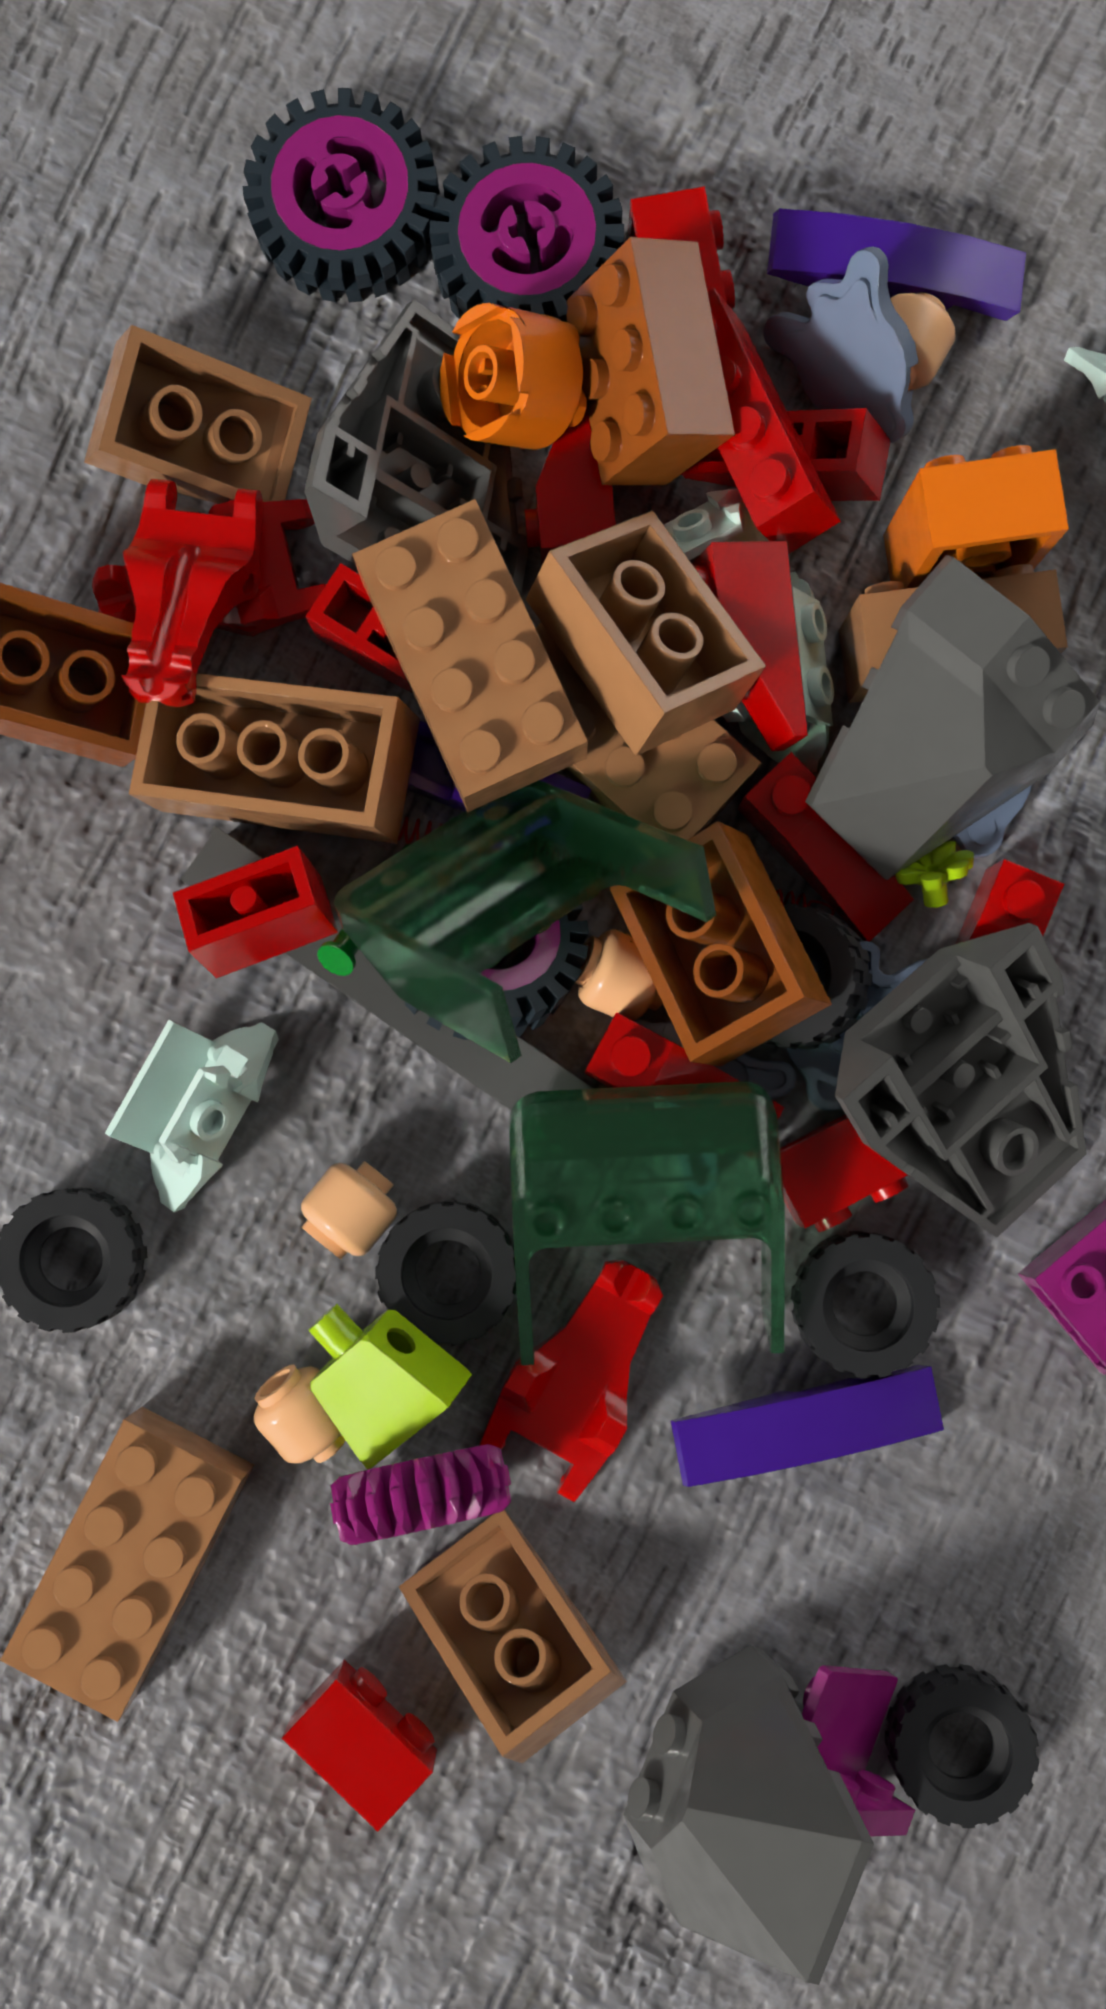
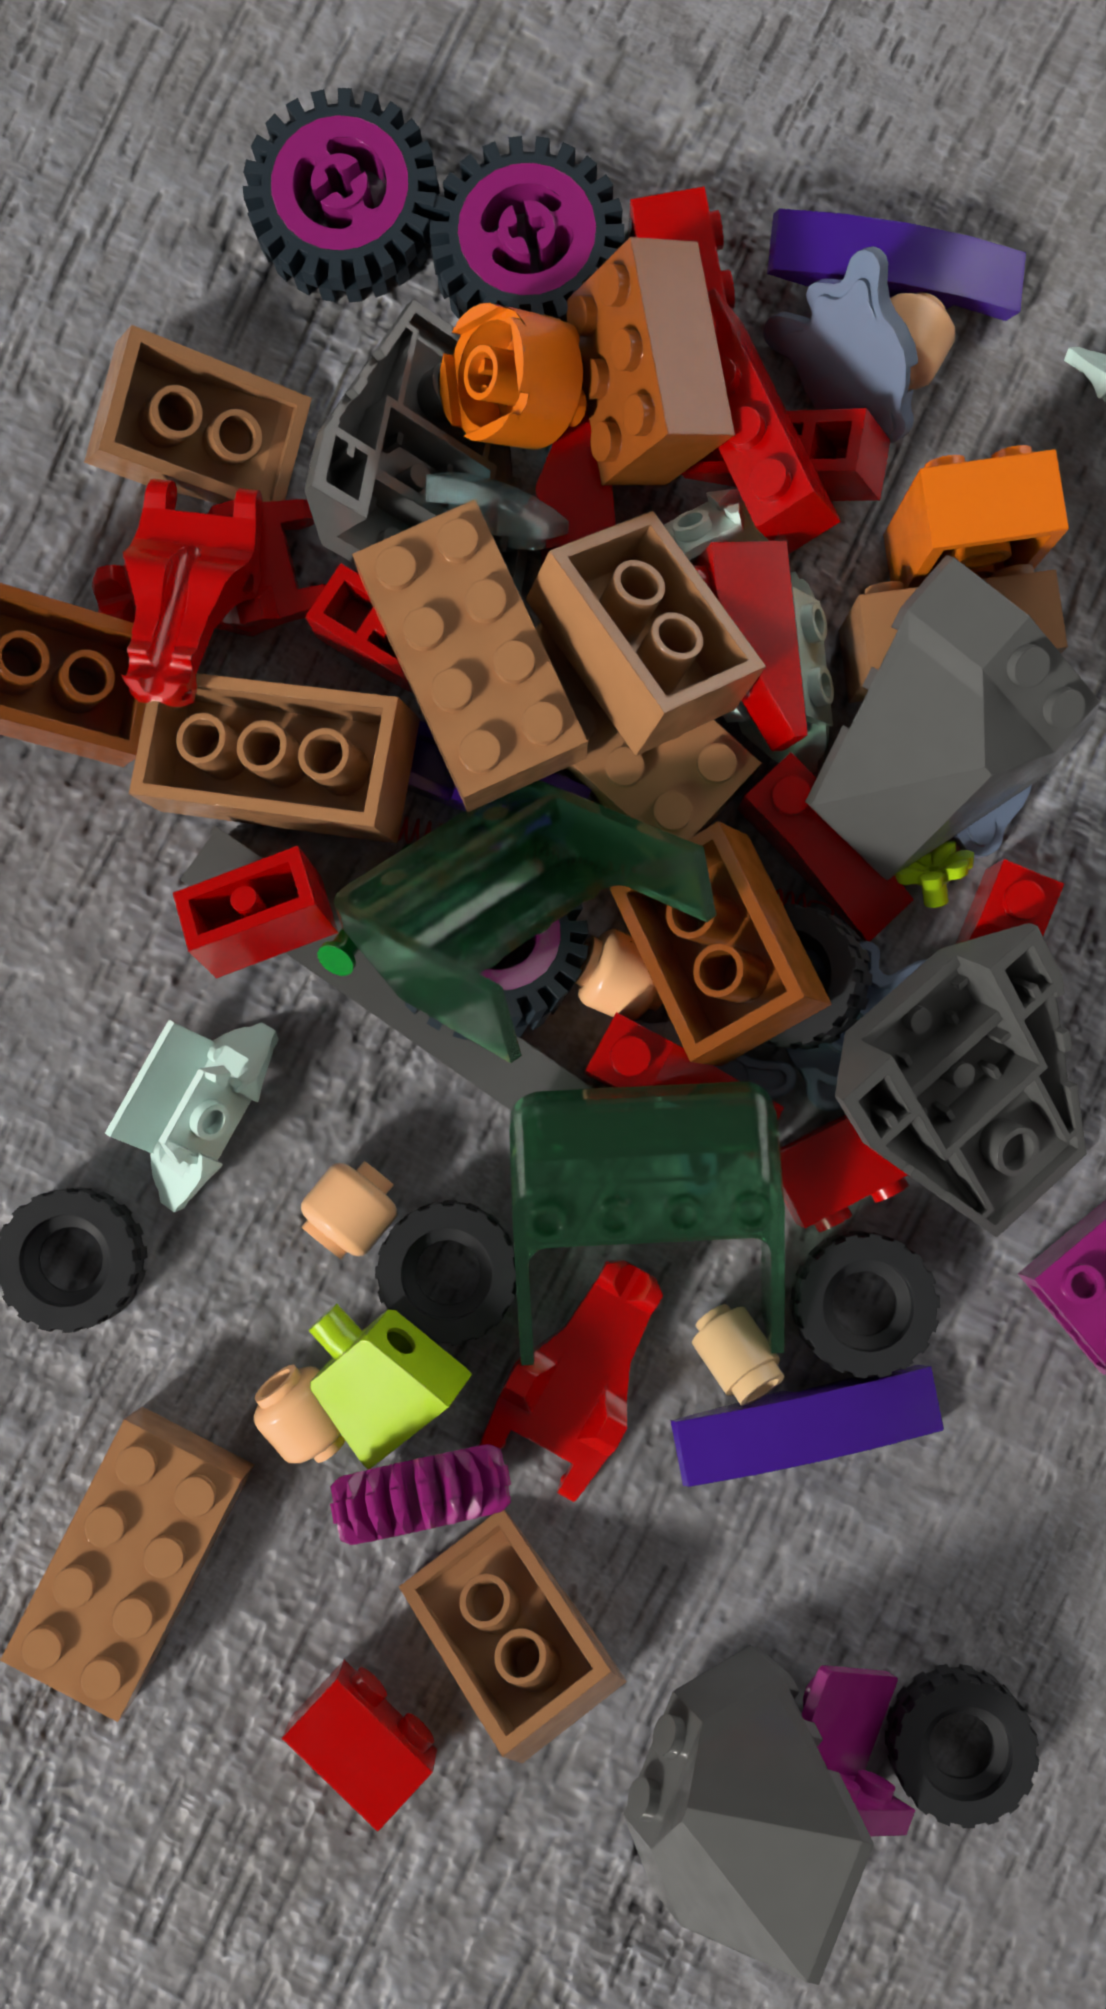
(506, 508): none -> clear light blue slope
(737, 1353): none -> tan brick

